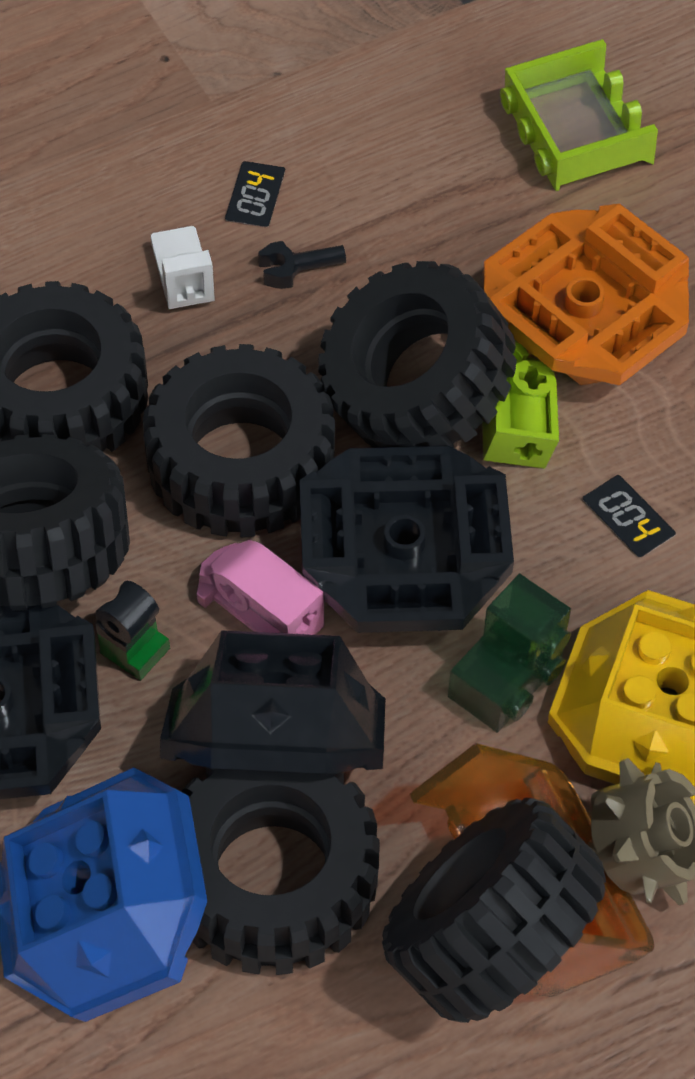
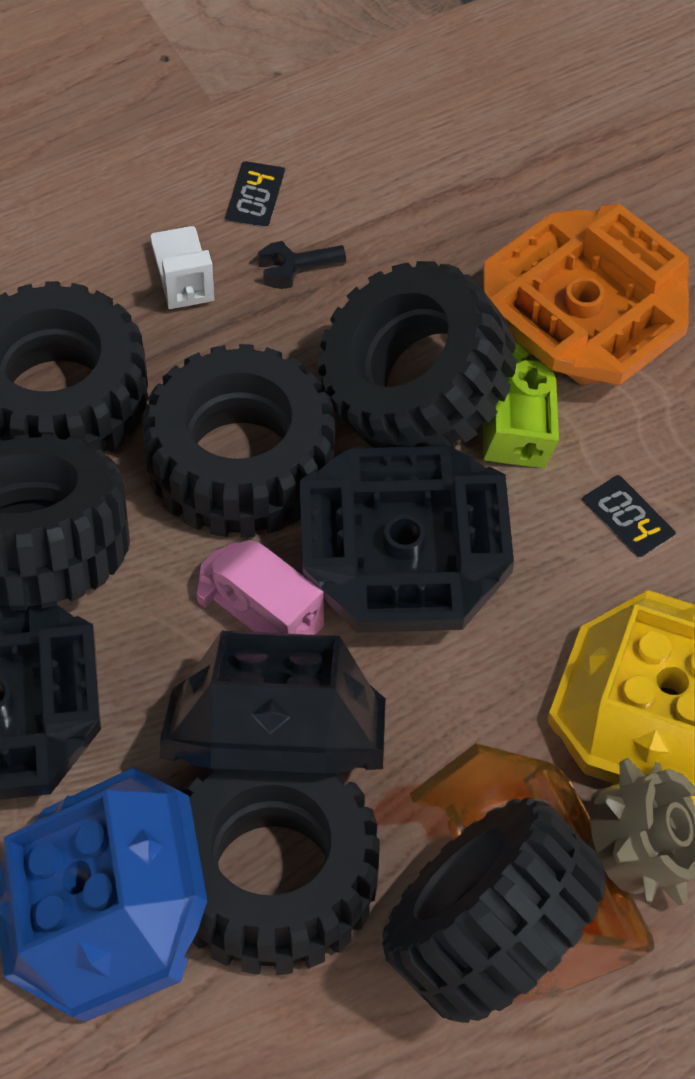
(130, 632): leg -> none
(514, 656): clear green brick -> none
(576, 115): lime window -> none

